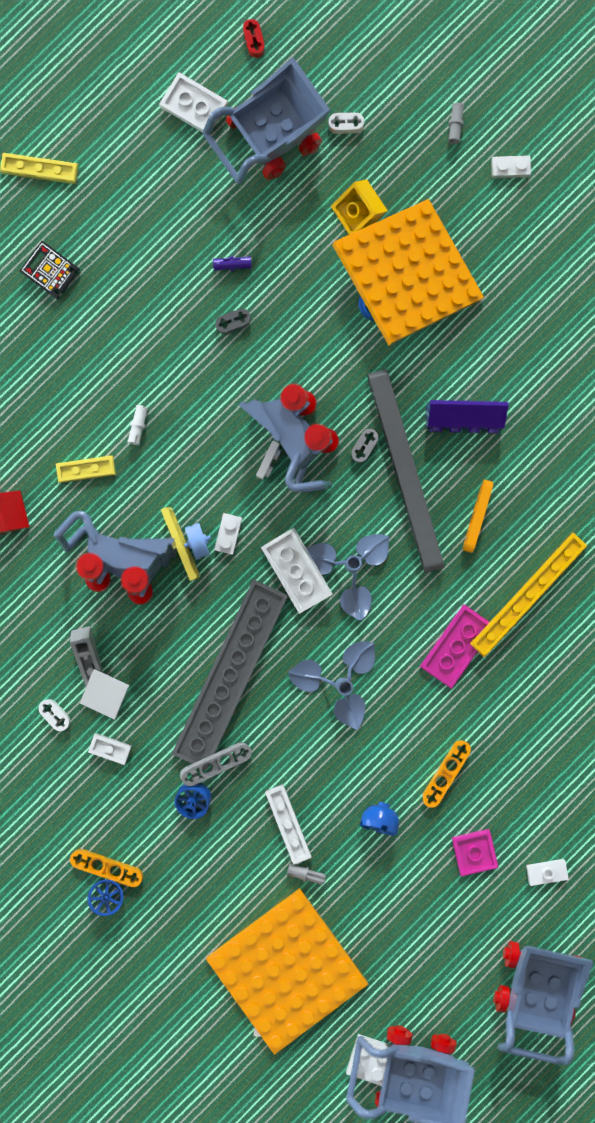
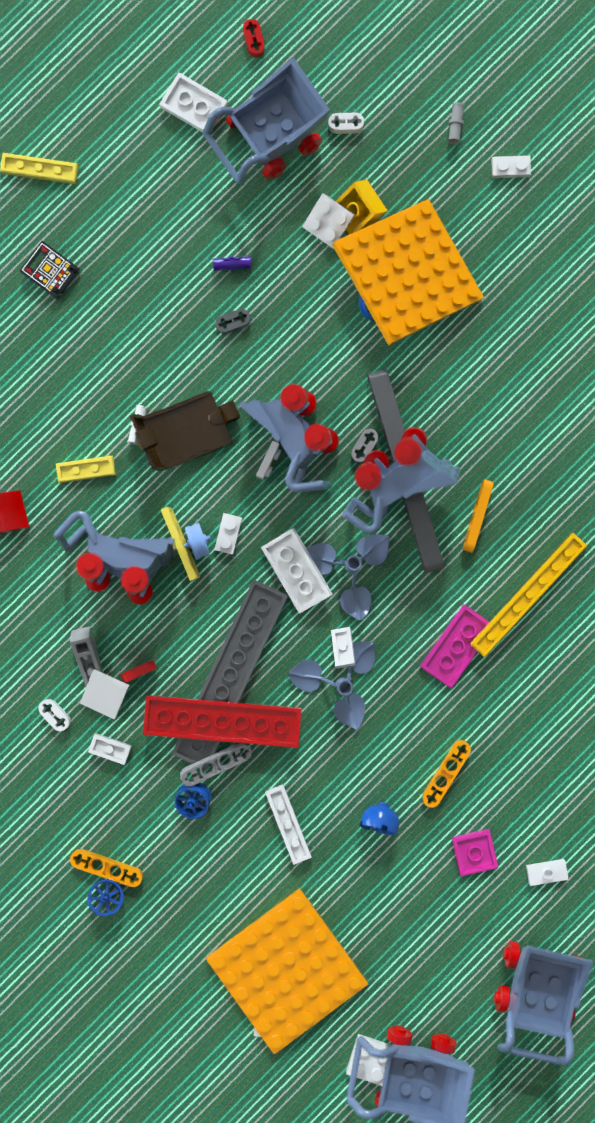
(138, 671): none -> red beam
(184, 430): none -> dark brown panel
(222, 721): none -> red plate
(306, 874): light grey axle -> none
(328, 220): none -> white plate
(343, 647): none -> white plate
(411, 473): none -> sand blue piece
(466, 415): dark purple slope -> none

